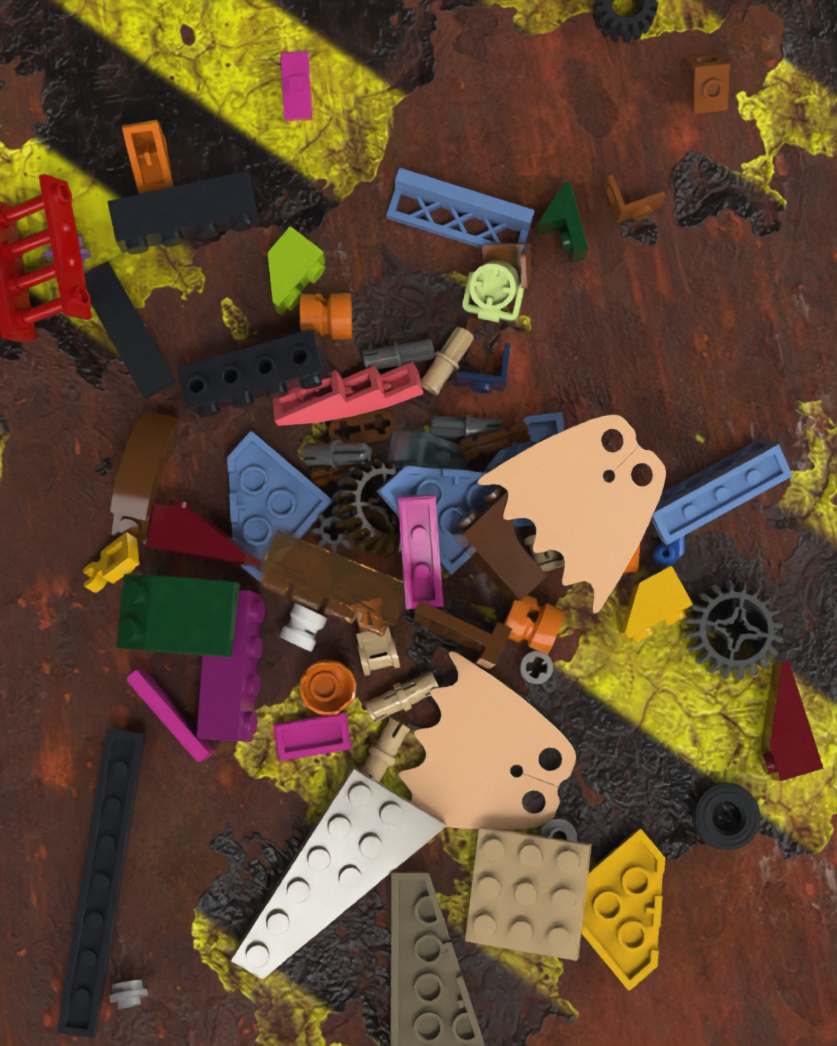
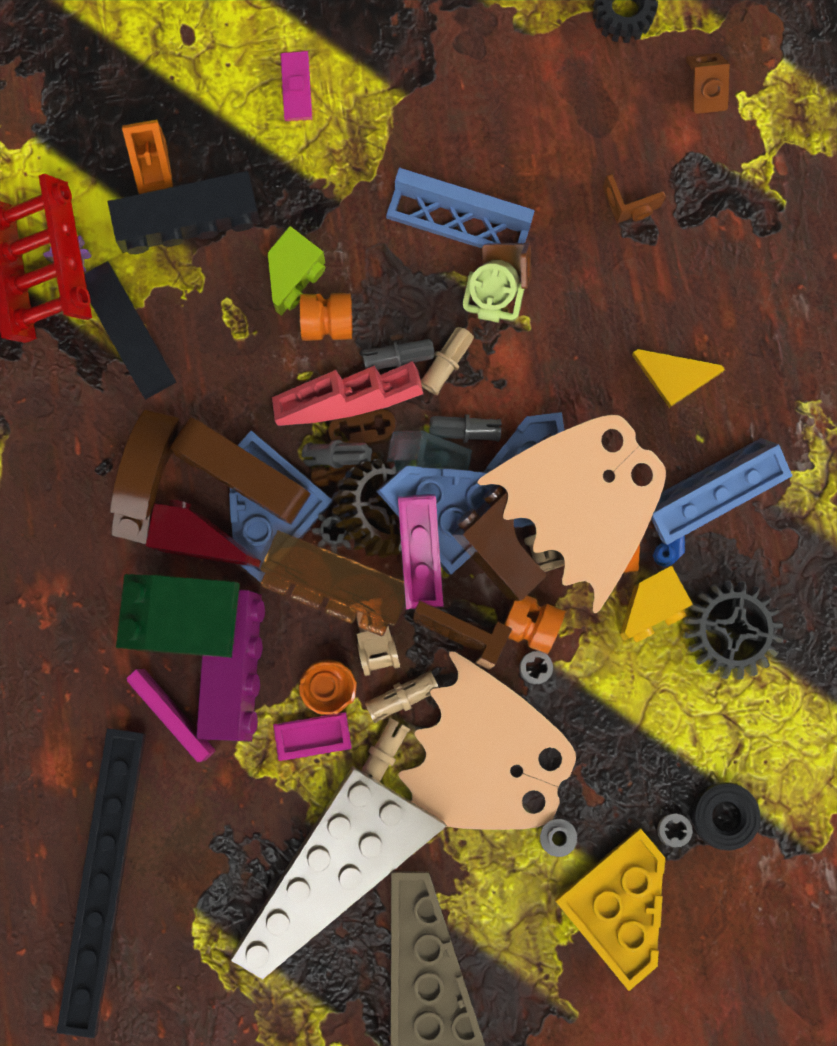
(116, 560): yellow plate -> none
(128, 993): light grey plate -> none
(239, 470): none -> reddish brown beam
(255, 372): black brick -> none
(303, 627): white wheel -> none
(485, 383): dark blue bracket -> none
(495, 440): reddish brown axle -> none
(528, 893): tan plate -> none
(564, 216): dark green slope -> none
(674, 818): none -> light grey bush
(675, 376): none -> yellow tile
(787, 735): dark red slope -> none

